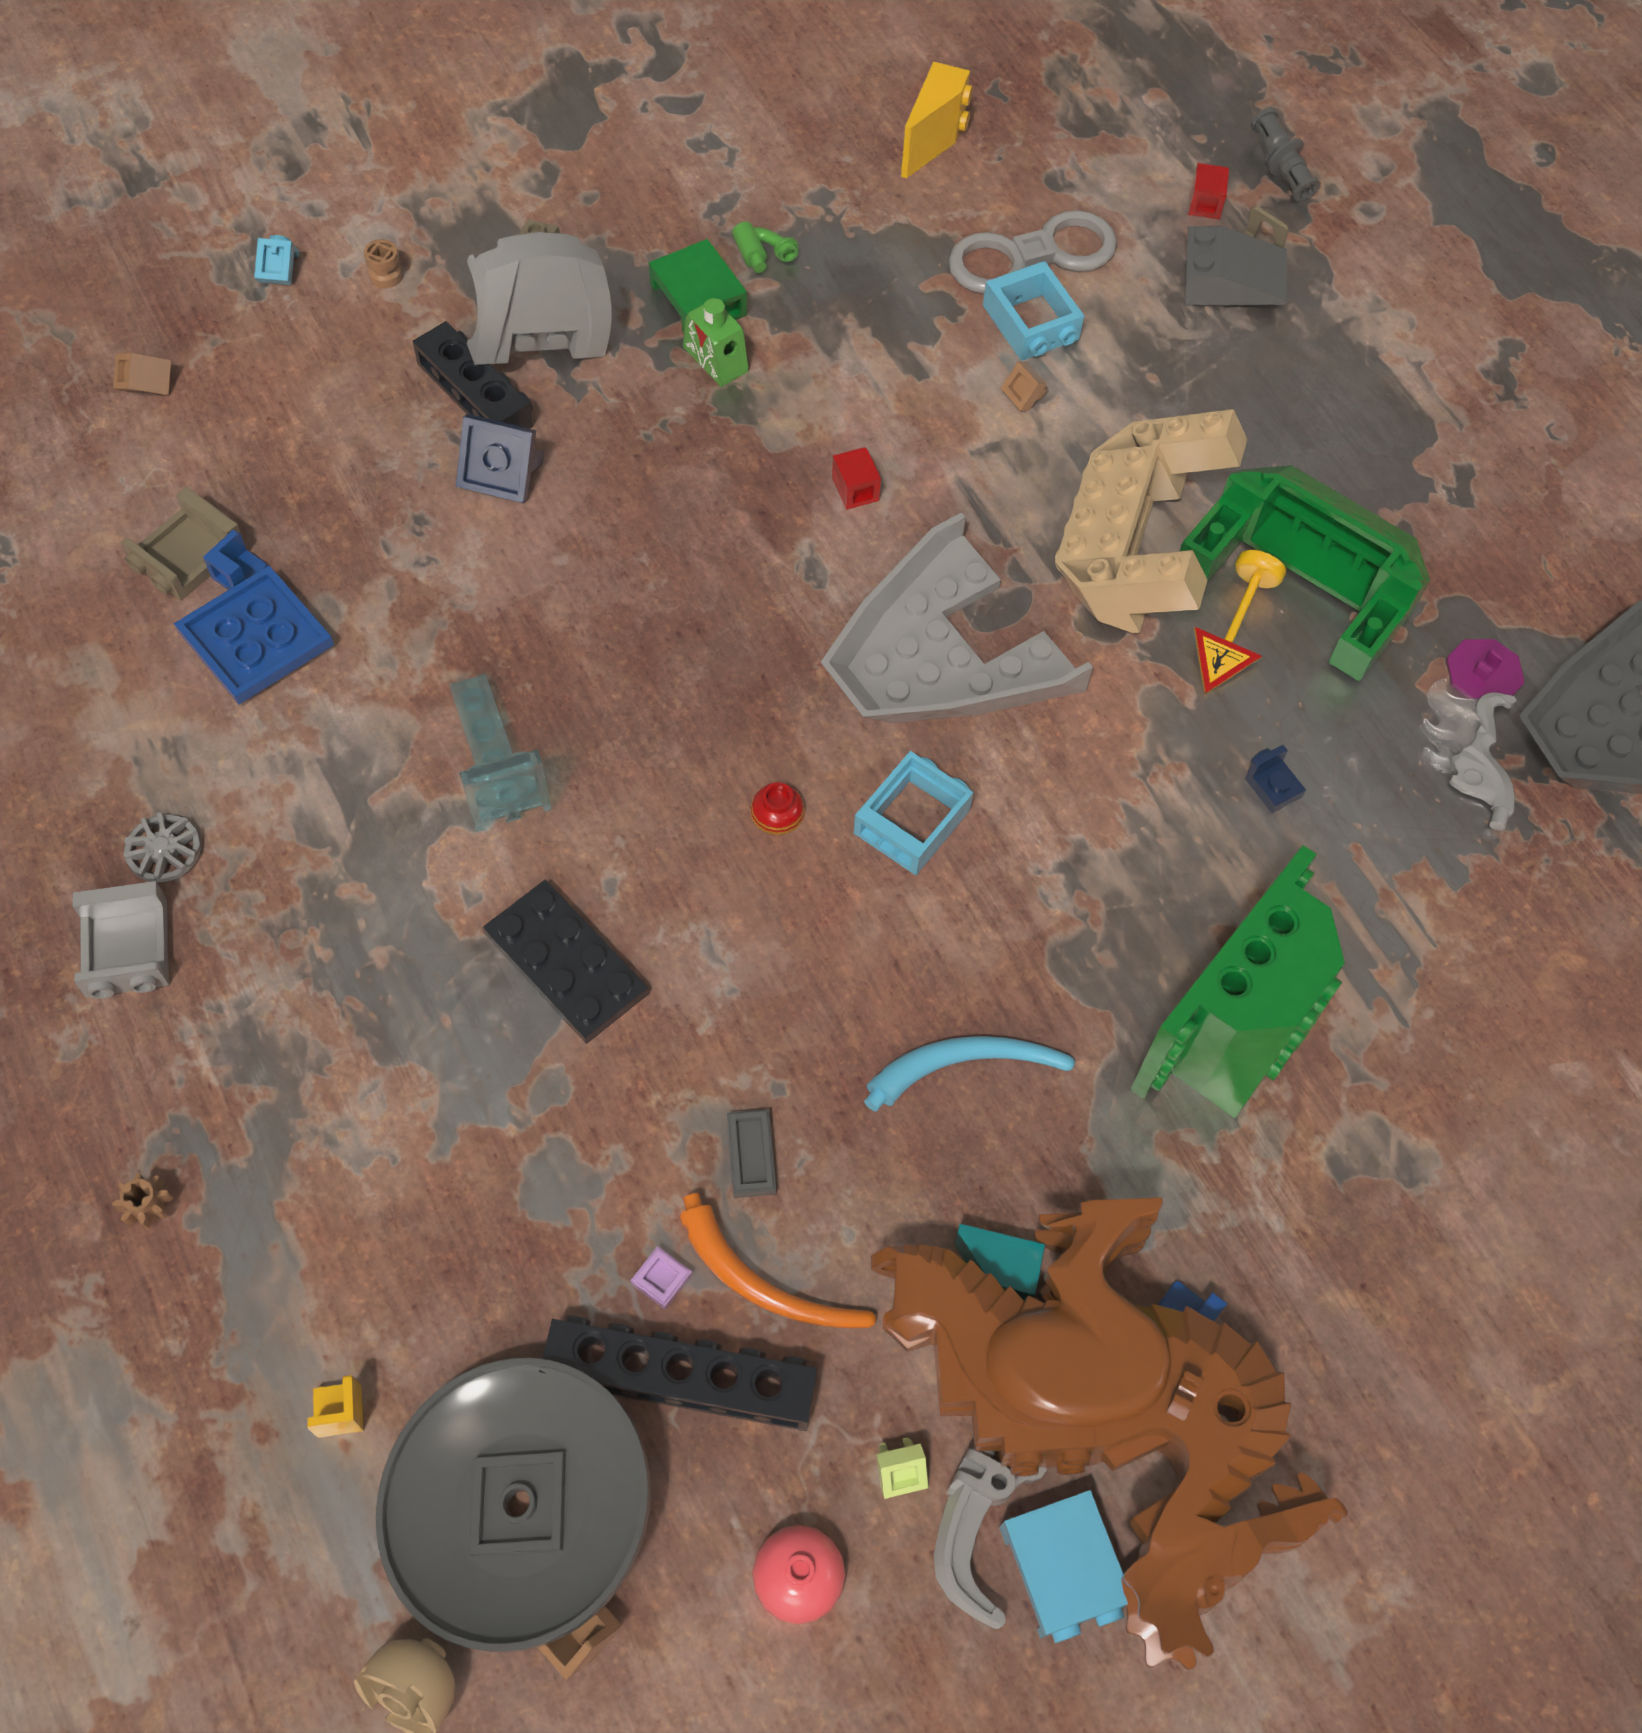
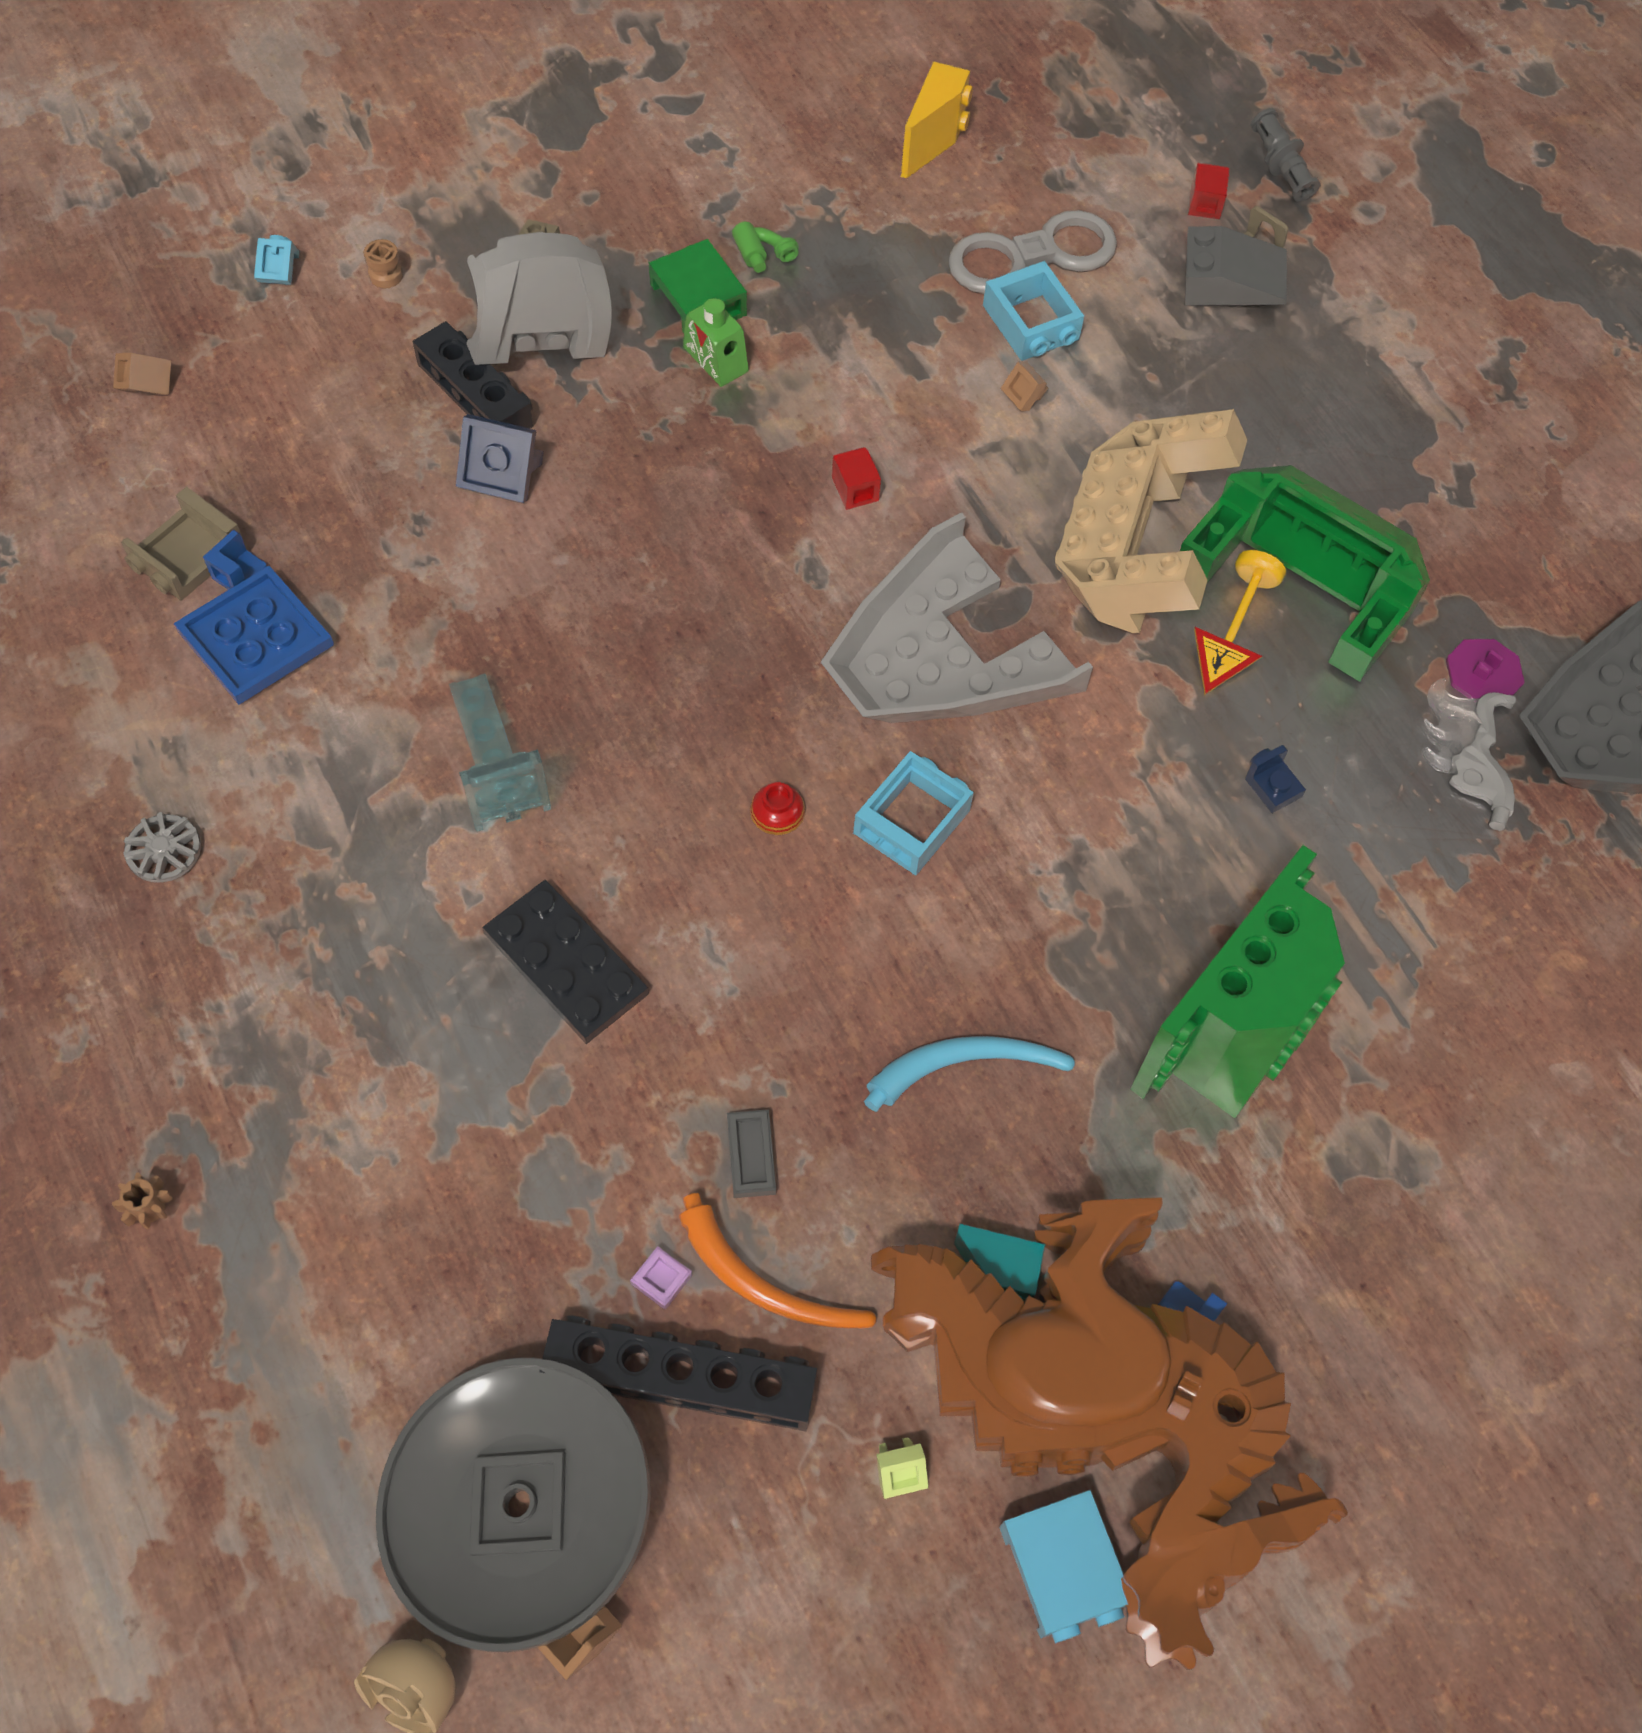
(122, 940): light grey panel -> none
(337, 1409): yellow panel -> none
(798, 1574): coral cylinder -> none
(974, 1488): light grey piece -> none

